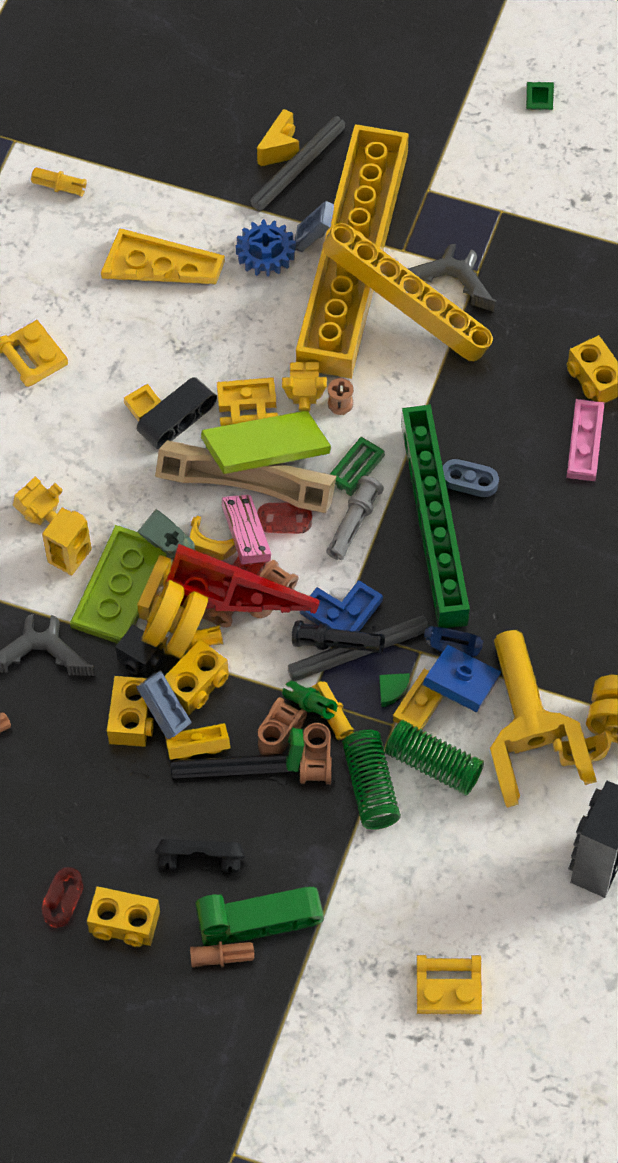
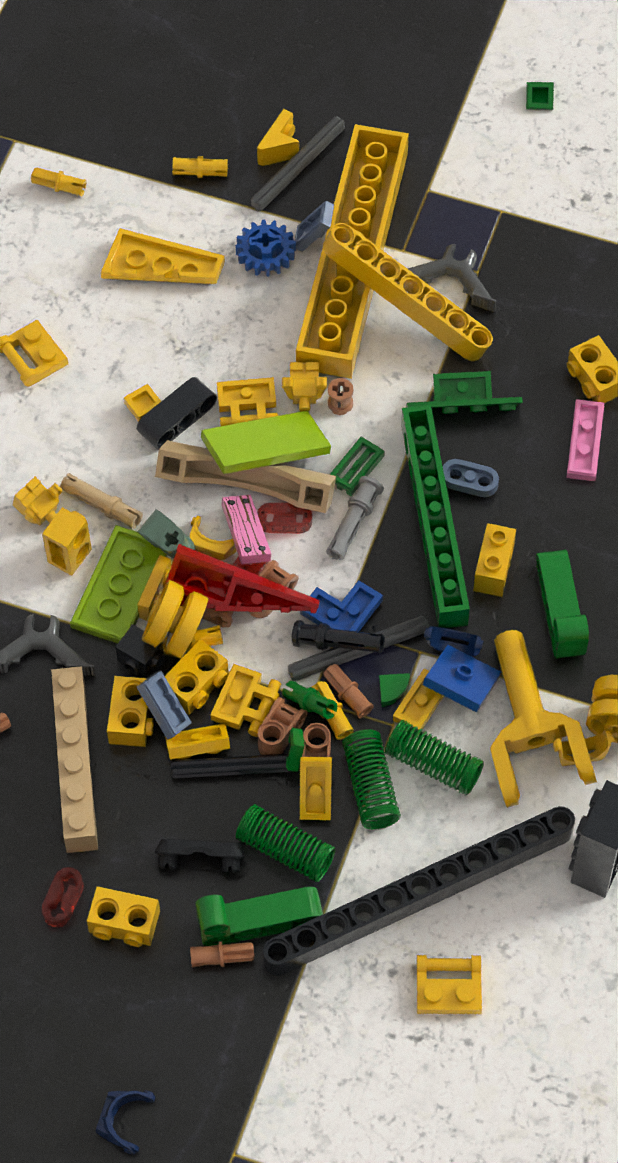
(74, 760): none -> tan arch
(111, 506): none -> tan pin
(113, 1102): none -> dark blue helmet
(200, 167): none -> yellow pin
(236, 698): none -> yellow plate
(315, 788): none -> yellow plate
(318, 865): none -> green piece
(348, 690): none -> nougat axle
(411, 902): none -> black beam
(466, 391): none -> green bracket
(494, 560): none -> yellow brick
(566, 625): none -> green beam

